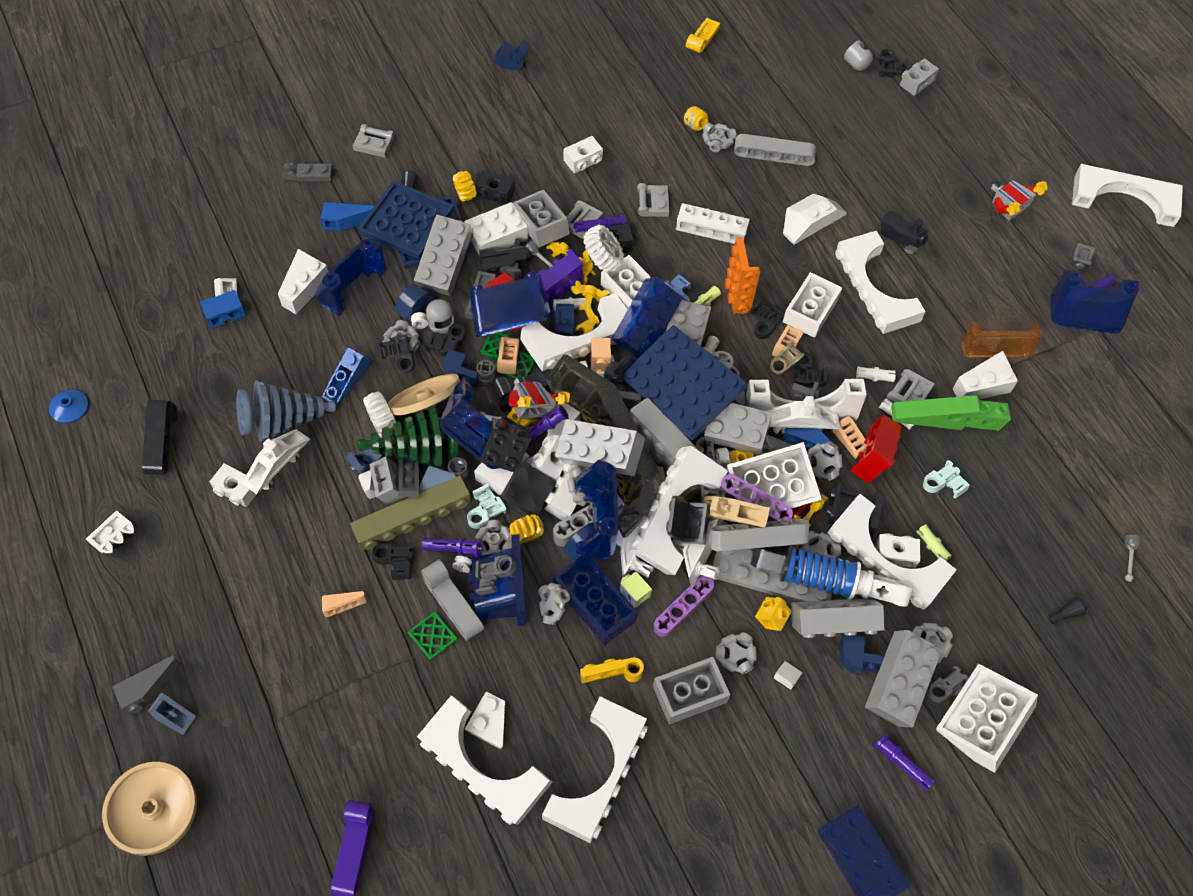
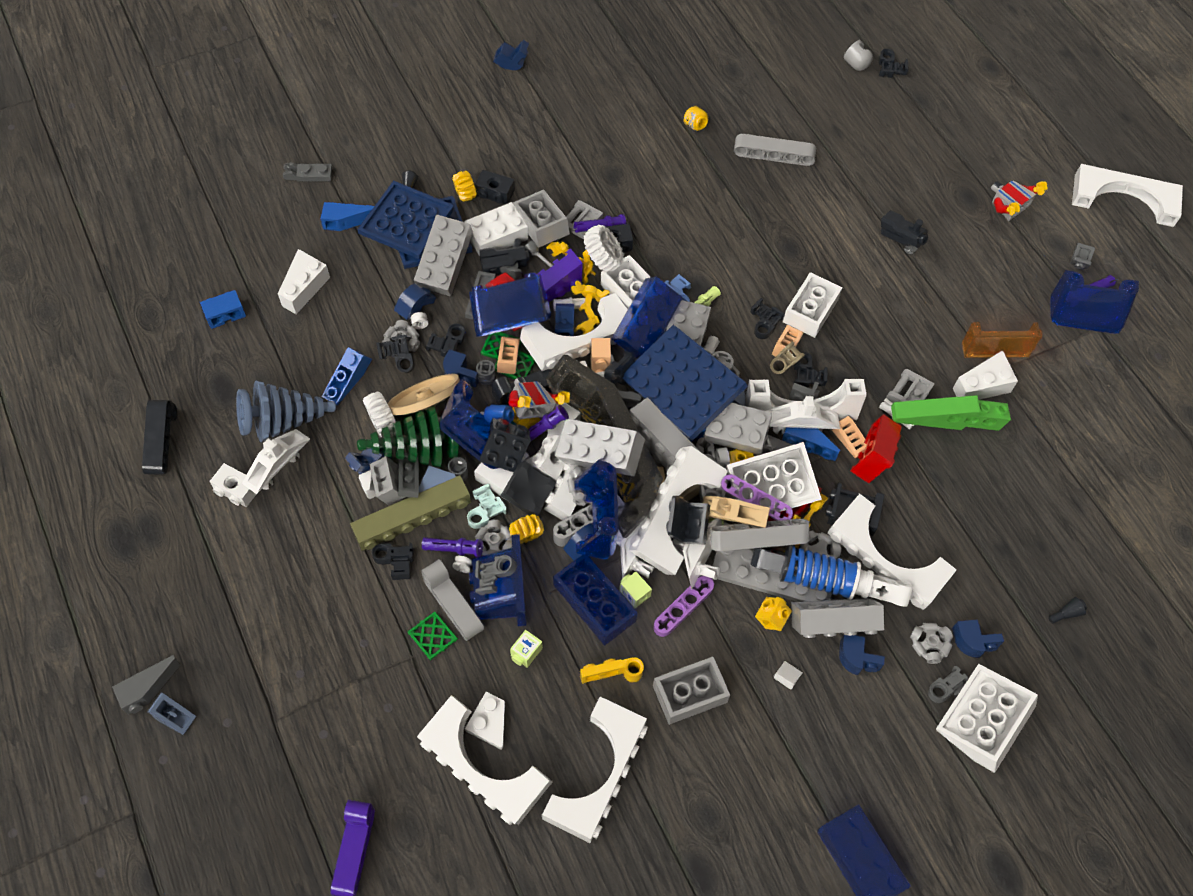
(75, 408): blue dish -> none
(110, 532): white plate -> none
(149, 808): tan dish -> none
(224, 285): white slope -> none
(341, 602): light nougat slope -> none
(364, 258): clear blue windscreen -> none
(371, 144): light grey plate -> none
(439, 311): light grey helmet -> none
(498, 411): none -> blue brick
(525, 649): none -> yellowish green brick
(554, 602): light grey piece -> none
(583, 154): white brick -> none
(659, 200): light grey plate -> none
(702, 37): yellow plate -> none
(711, 223): white brick -> none
(715, 139): light grey piece -> none
(737, 653): light grey piece -> none
(741, 279): orange bracket -> none
(810, 216): white wedge -> none
(824, 460): light grey piece -> none
(875, 374): white pin -> none
(887, 311): white arch -> none
(896, 755): dark purple pin -> none
(903, 678): light grey brick -> none
(909, 547): white brick -> none
(919, 77): light grey brick -> none
(933, 543): yellowish green pin -> none
(949, 477): light aqua piece -> none
(972, 642): none -> dark blue brick
(1132, 543): hinge -> none

